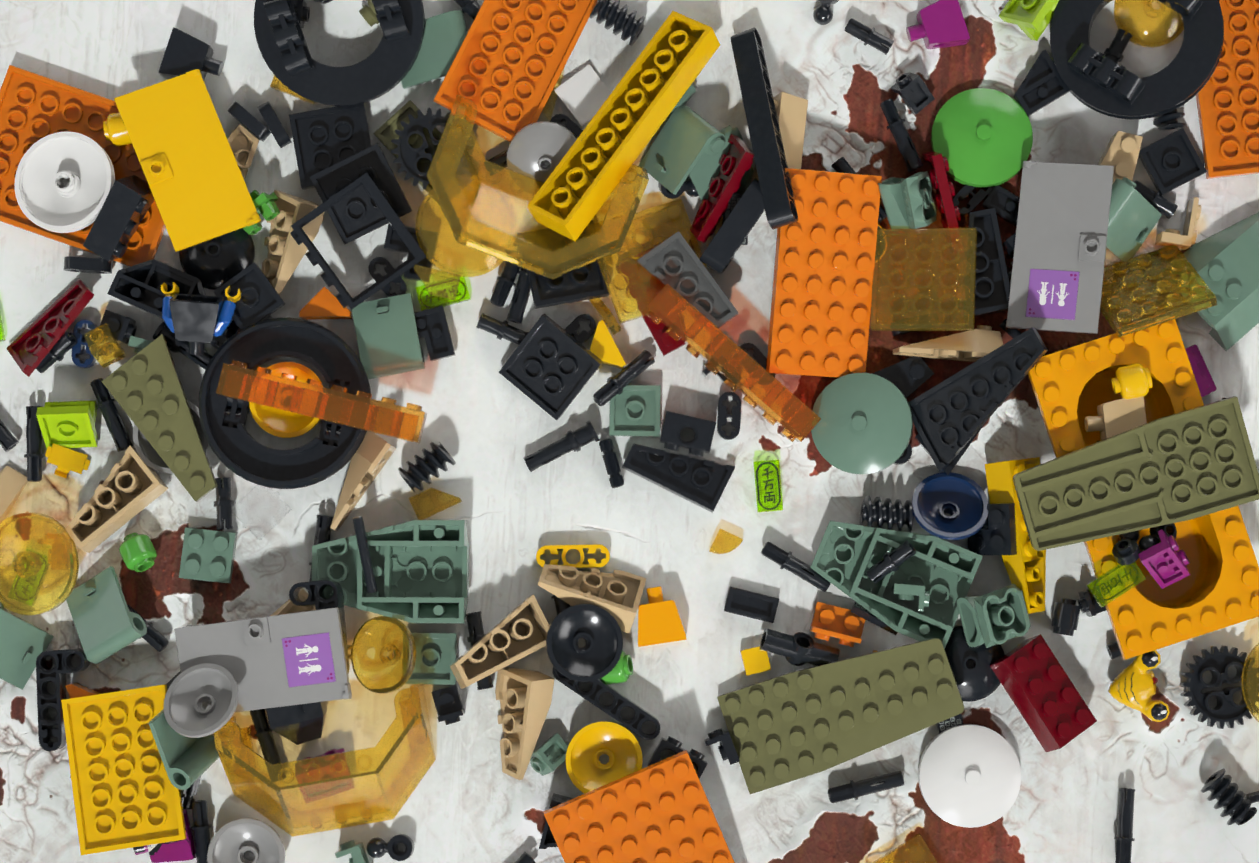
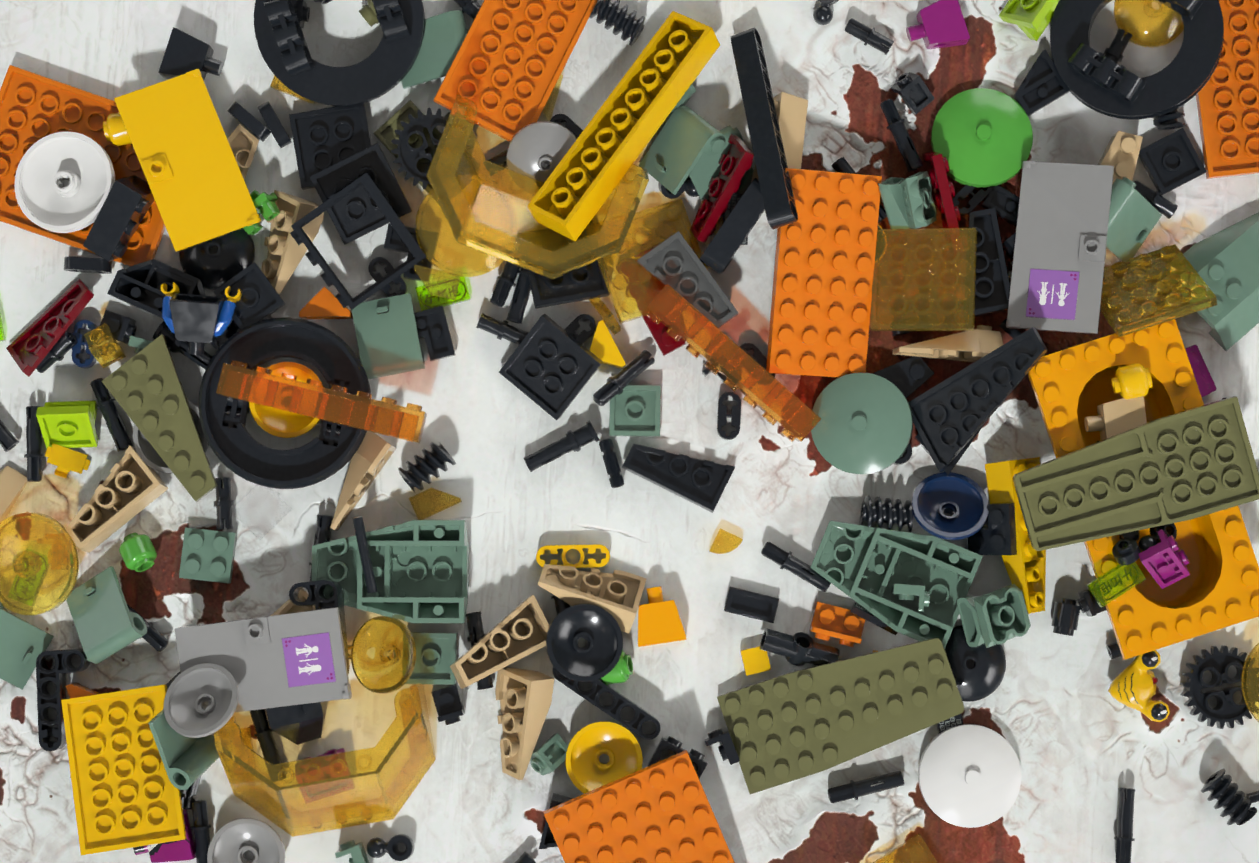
(583, 94): white sticker -> none
(702, 429): black brick -> none
(768, 486): clear neon green tile -> none
(891, 561): black pin -> none
(1043, 693): dark red brick -> none
(1189, 235): tan bracket -> none

